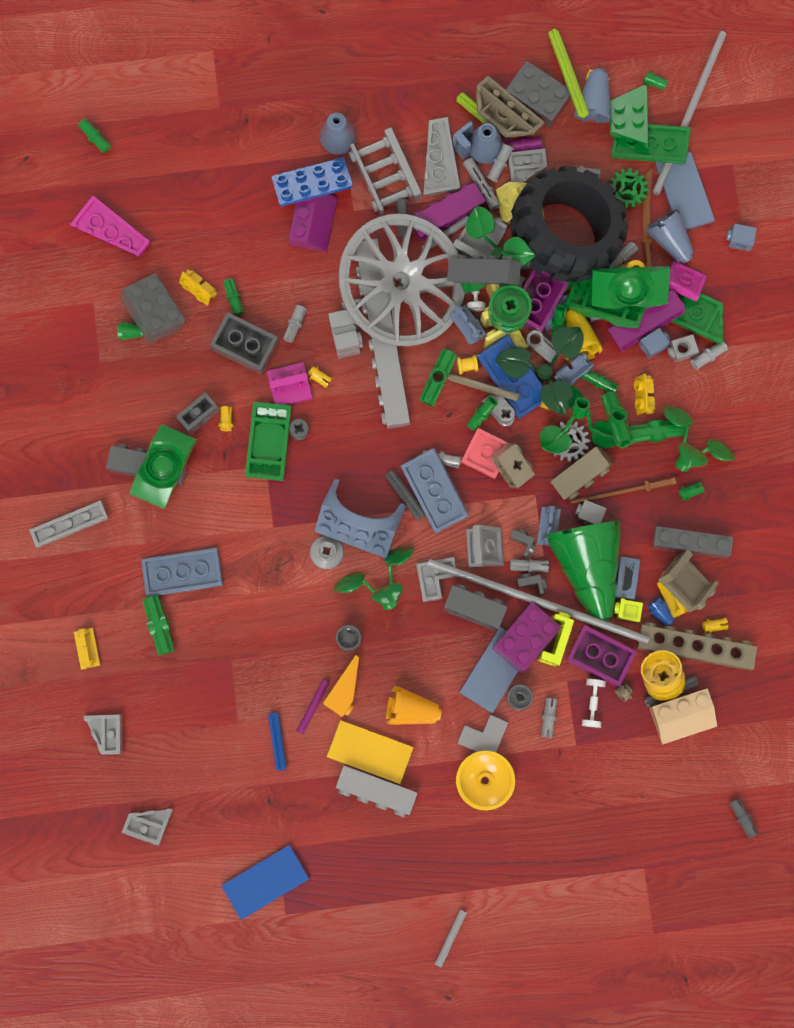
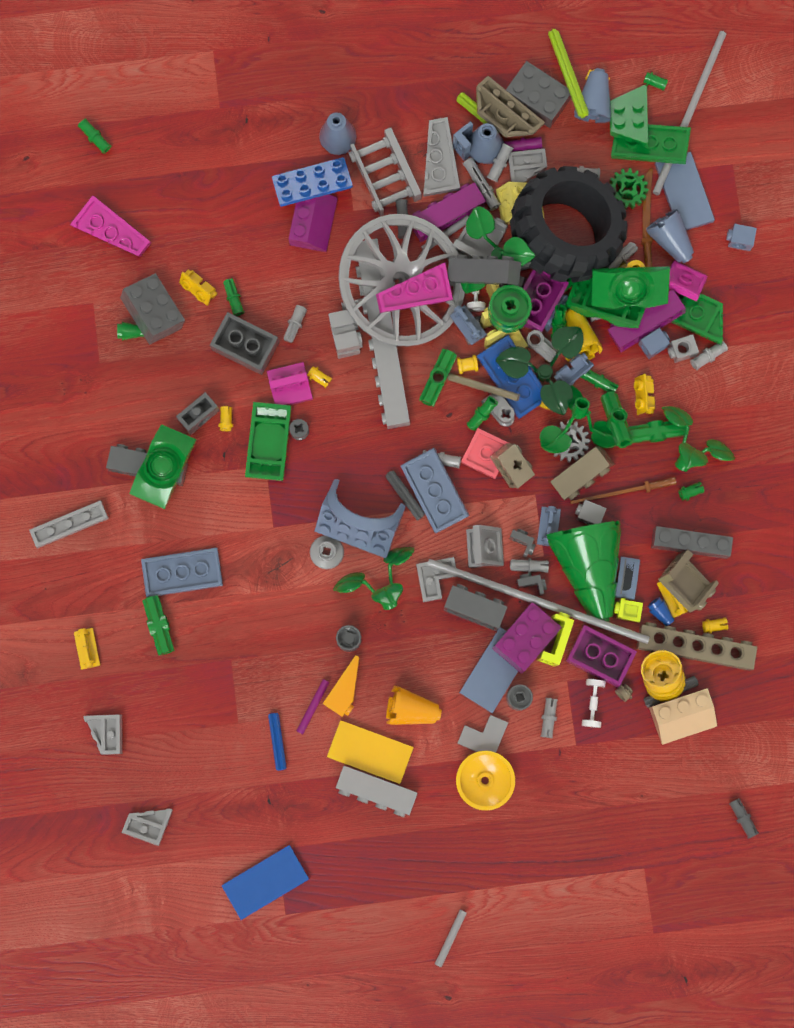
(420, 290): none -> dark pink wing

